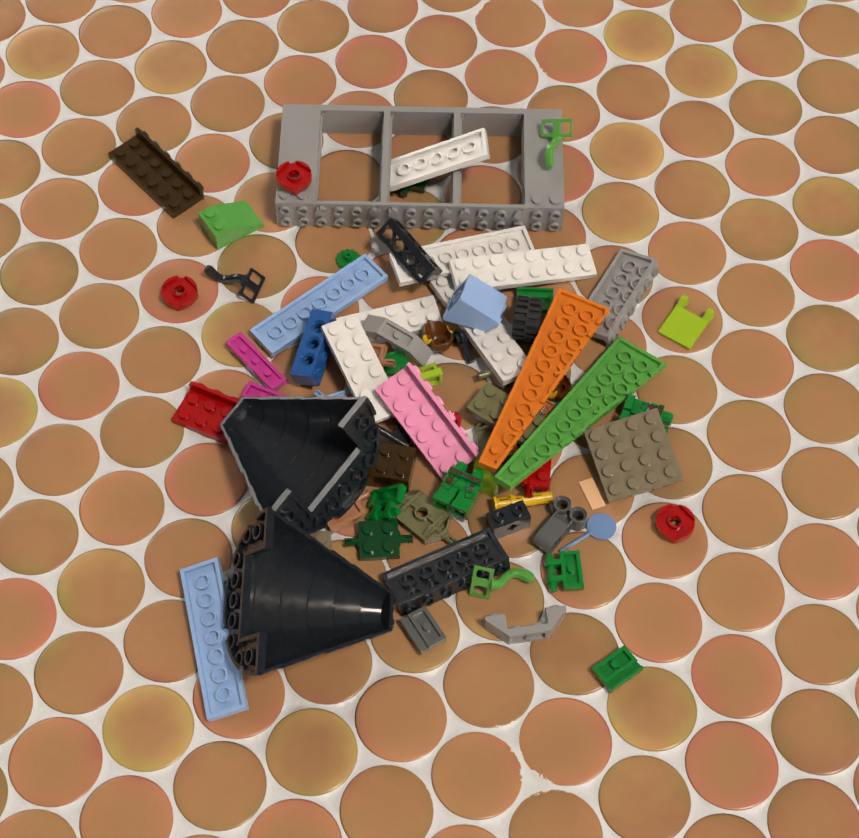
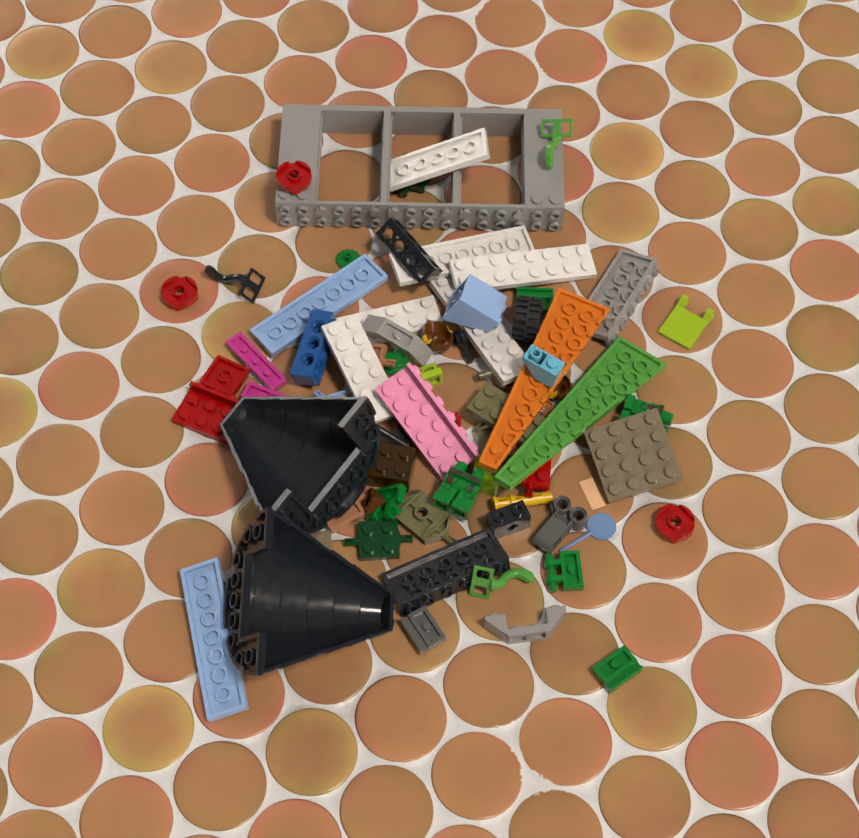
(157, 174): dark brown bracket -> none
(225, 376): none -> red plate
(229, 222): bright green slope -> none
(372, 500): none -> reddish brown slope
(543, 365): none -> medium azure slope

